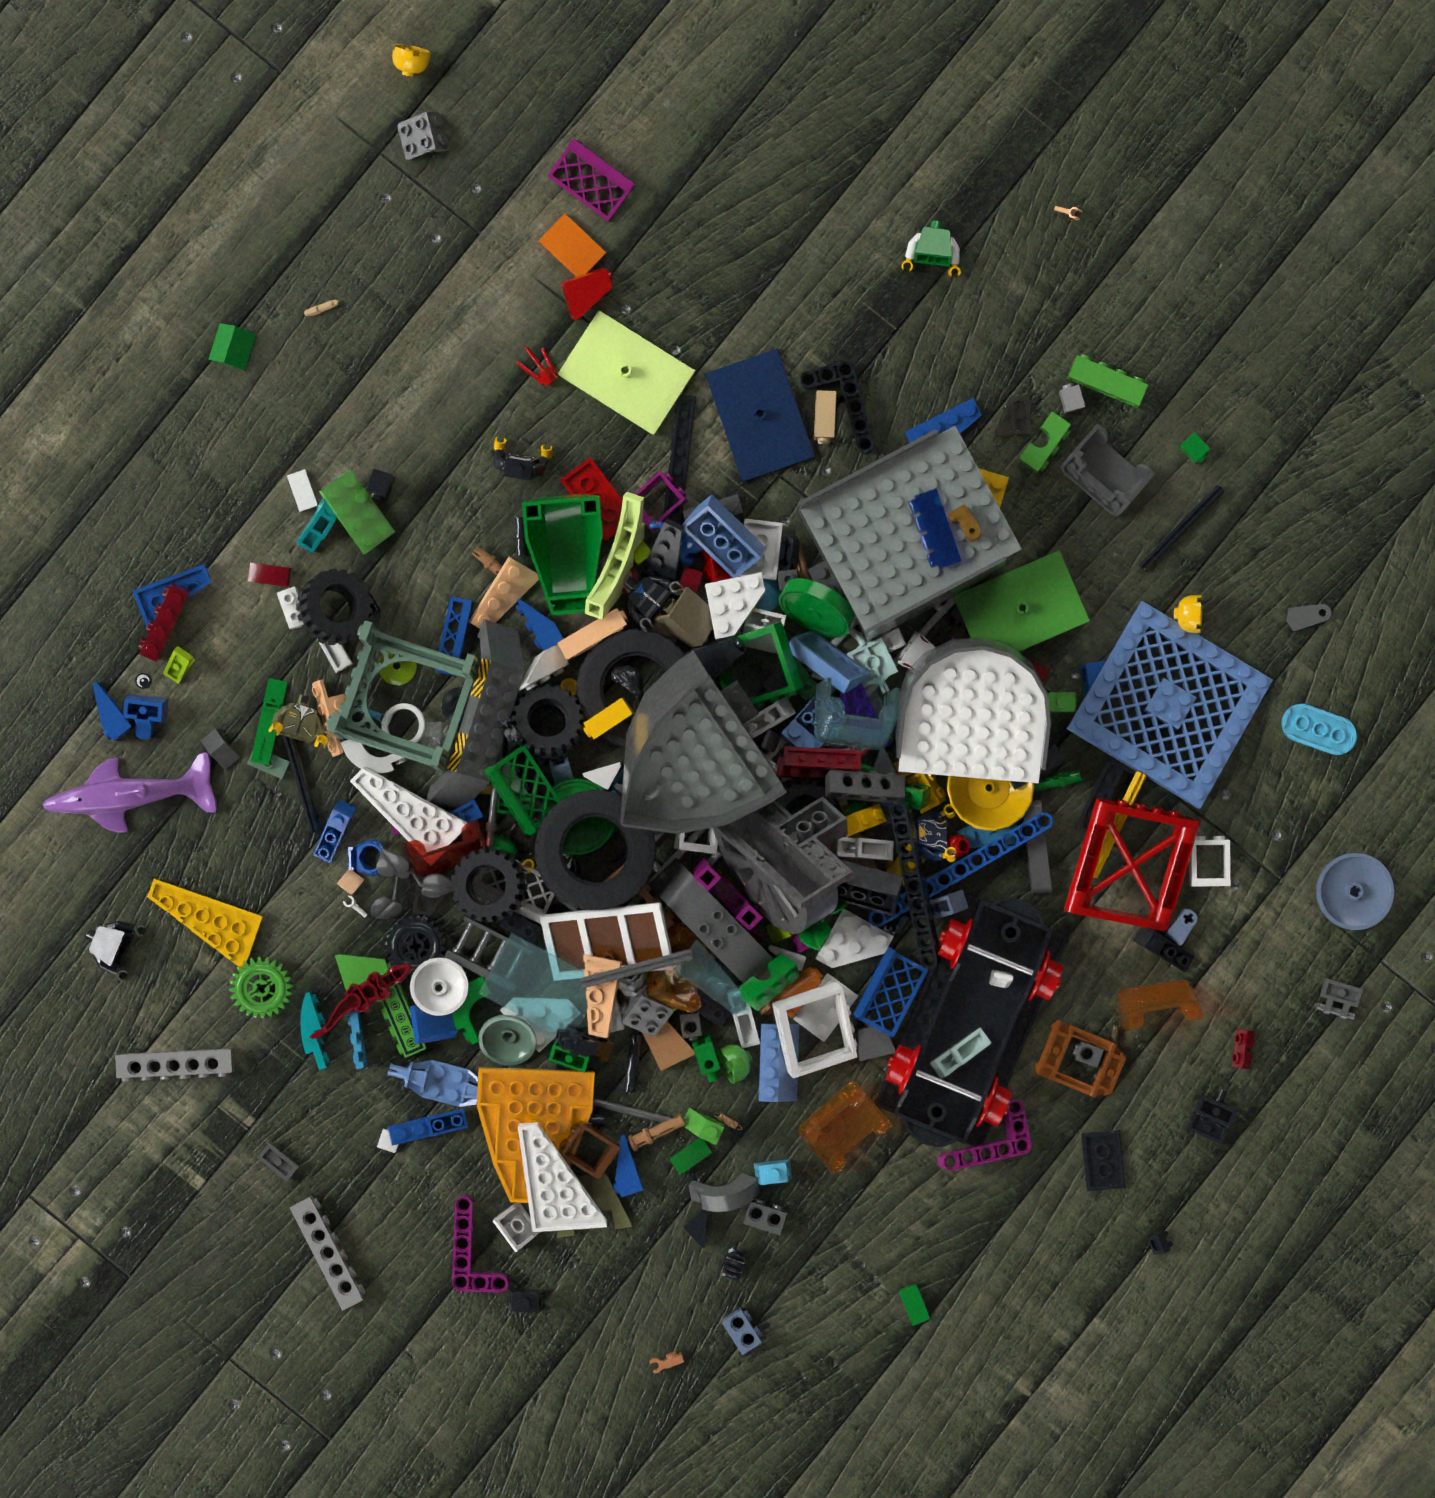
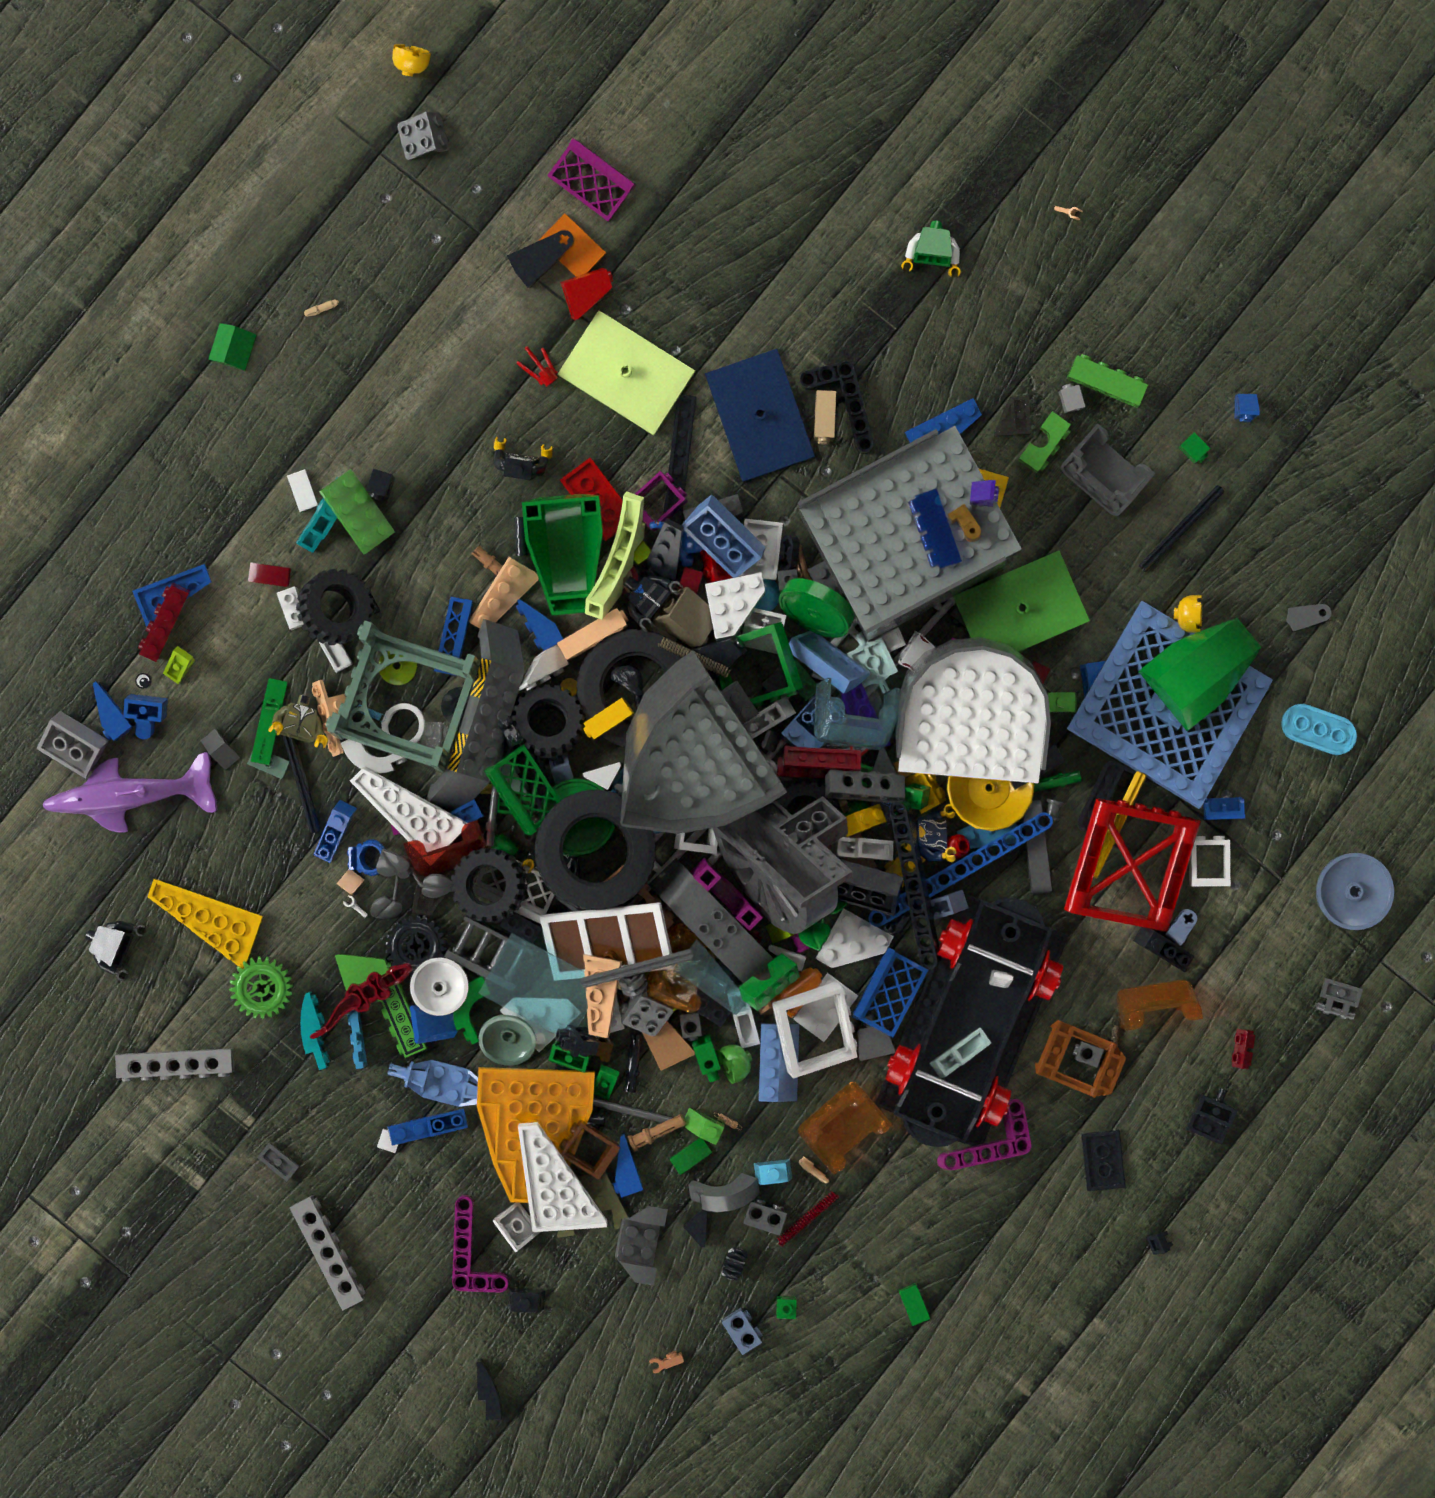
(72, 744): none -> light grey slope
(488, 1392): none -> black slope
(536, 259): none -> black piece
(605, 1082): none -> green slope
(638, 1243): none -> dark grey piece
(682, 655): none -> dark tan piece
(786, 1307): none -> green brick
(809, 1167): none -> tan piece
(817, 1210): none -> dark red piece
(984, 493): none -> dark purple slope
(1053, 809): none -> dark grey bush
(1201, 670): none -> green windscreen
(1224, 808): none -> blue hinge
(1246, 407): none -> blue slope

